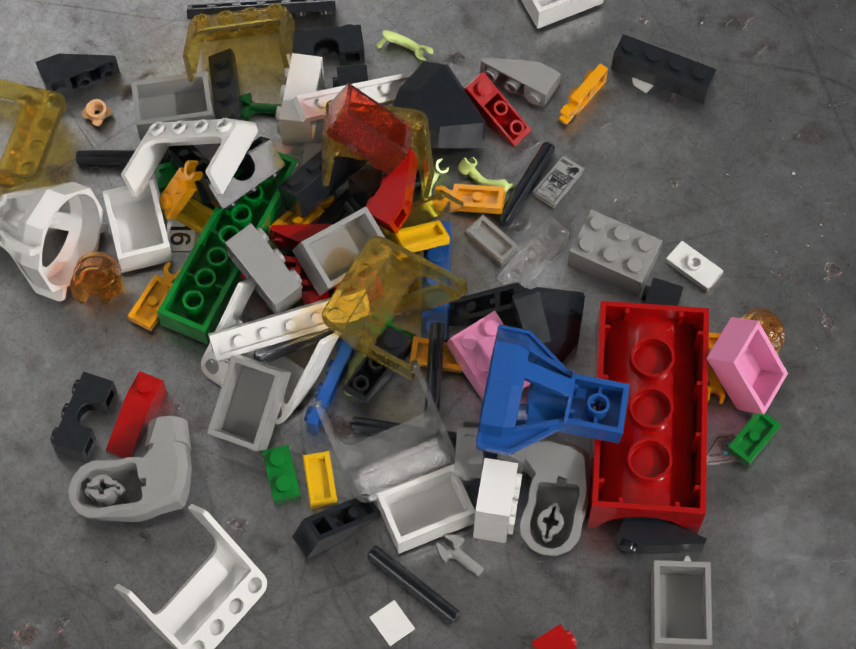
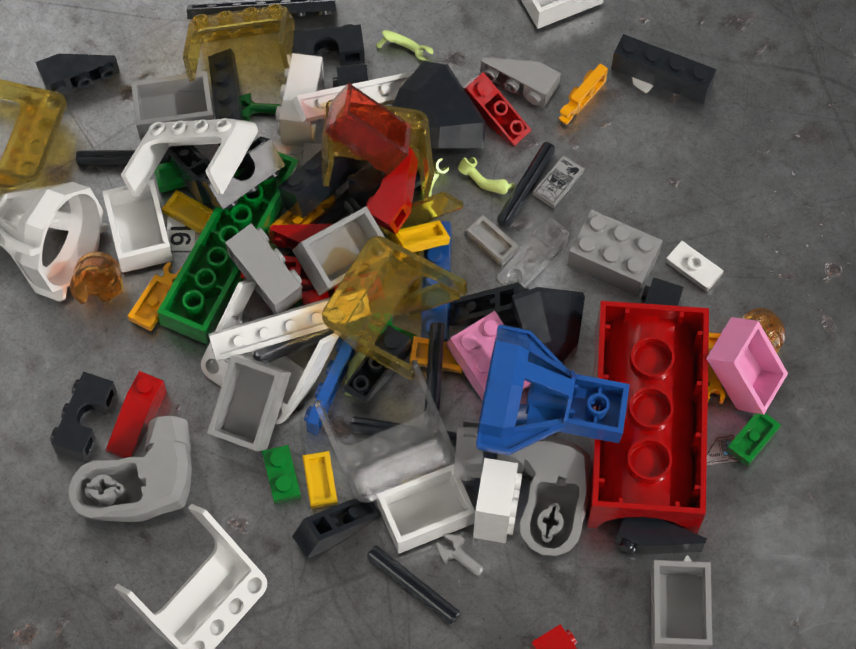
(96, 106): light nougat plate -> none
(180, 189): light orange plate -> none
(392, 623): white sticker -> none
(477, 197): light orange plate -> none

